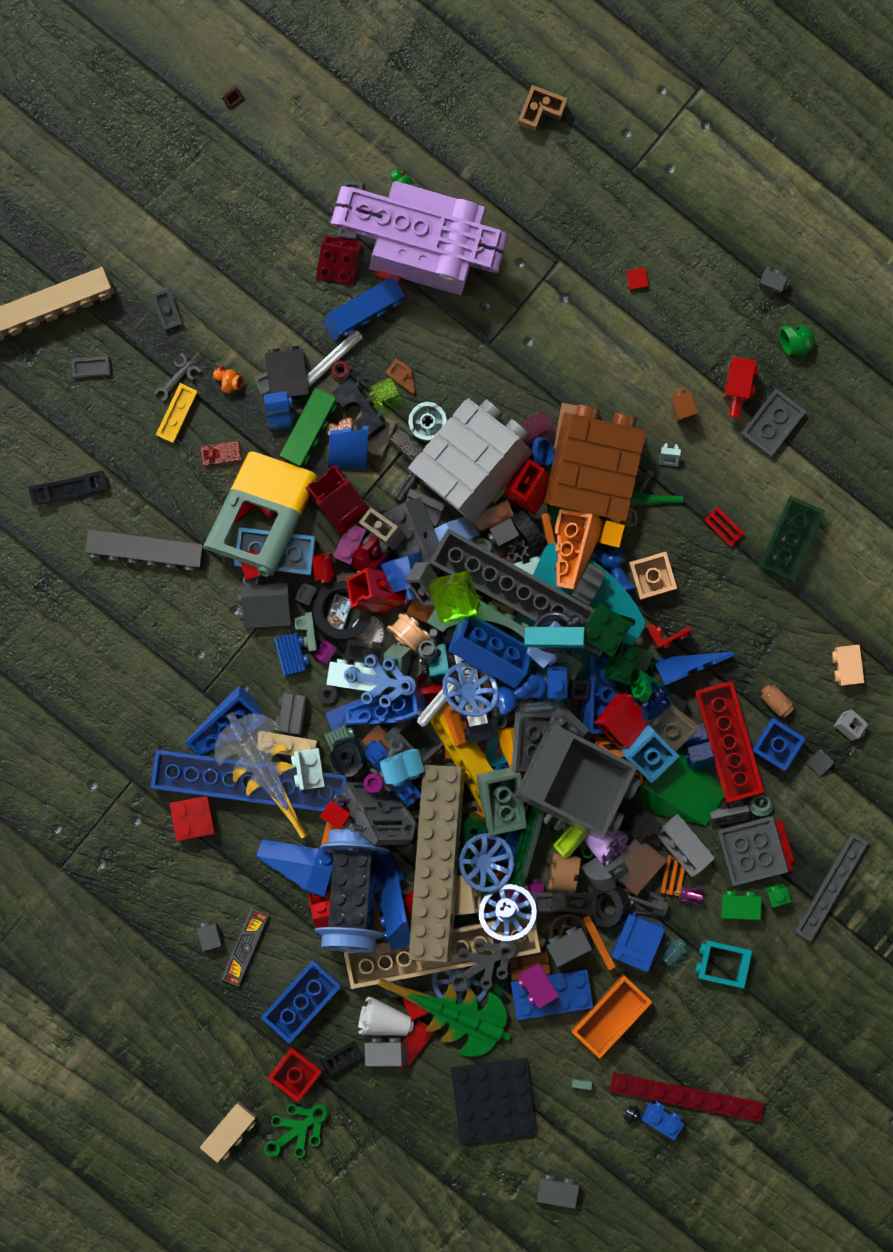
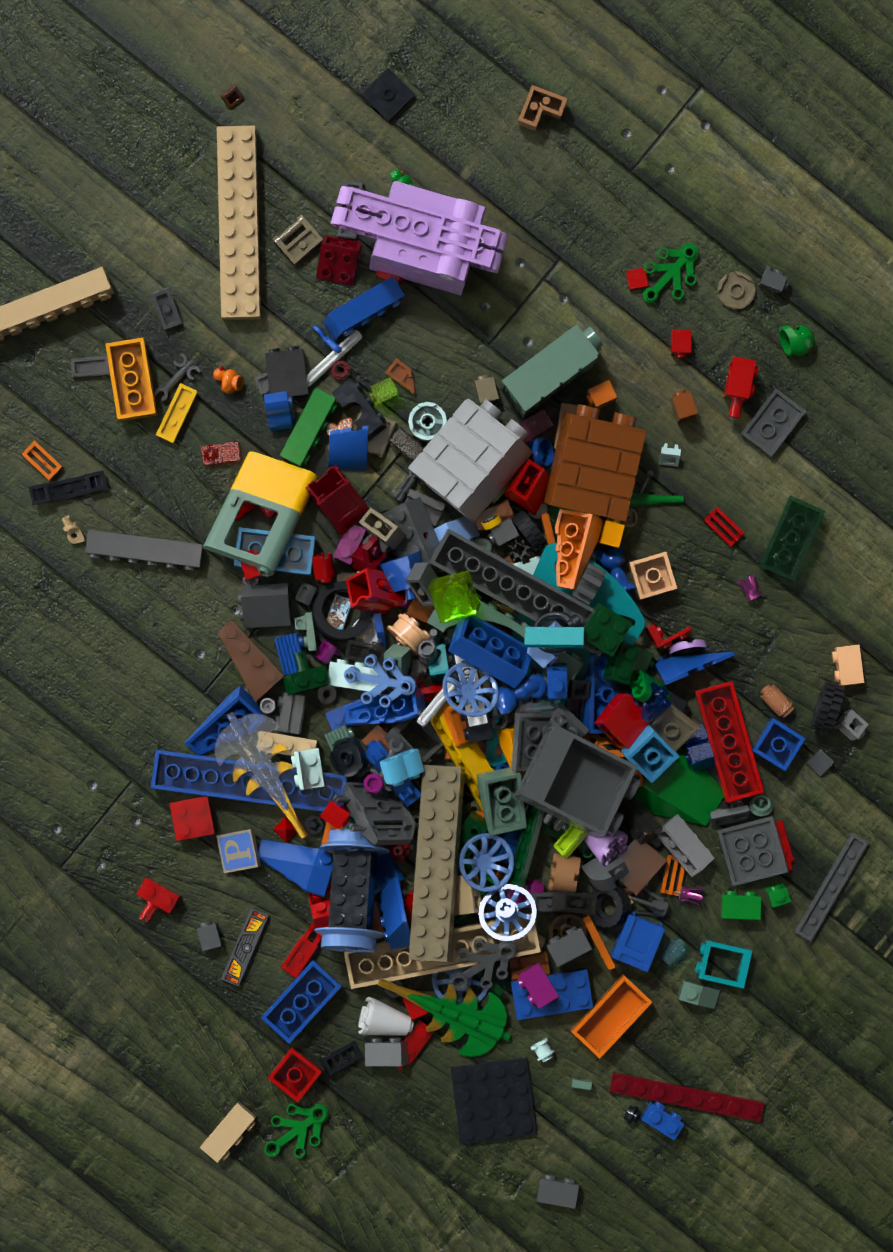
(53, 471): none -> orange tile
(72, 527): none -> tan piece
(131, 379): none -> light orange brick
(156, 897): none -> red brick
(238, 223): none -> tan brick
(238, 850): none -> tile
(253, 665): none -> reddish brown wedge
(268, 705): none -> light grey piece
(285, 829): none -> red slope
(300, 953): none -> red hinge
(302, 243): none -> dark tan plate
(306, 677): none -> dark green brick
(313, 824): none -> black tile
(327, 340): none -> blue piece
(379, 629): none -> blue tile
(388, 94): none -> black plate
(402, 852): none -> red plant
(486, 389): none -> dark tan brick
(491, 522): none -> yellow tile
(542, 1050): none -> light aqua brick
(552, 369): none -> sand green brick
(601, 395): none -> orange brick
(673, 270): none -> green plant
(680, 343): none -> red brick
(687, 648): none -> tile
(698, 994): none -> sand green slope
(736, 290): none -> dark tan tile
(750, 589): none -> flat silver piece
(828, 706): none -> black tyre

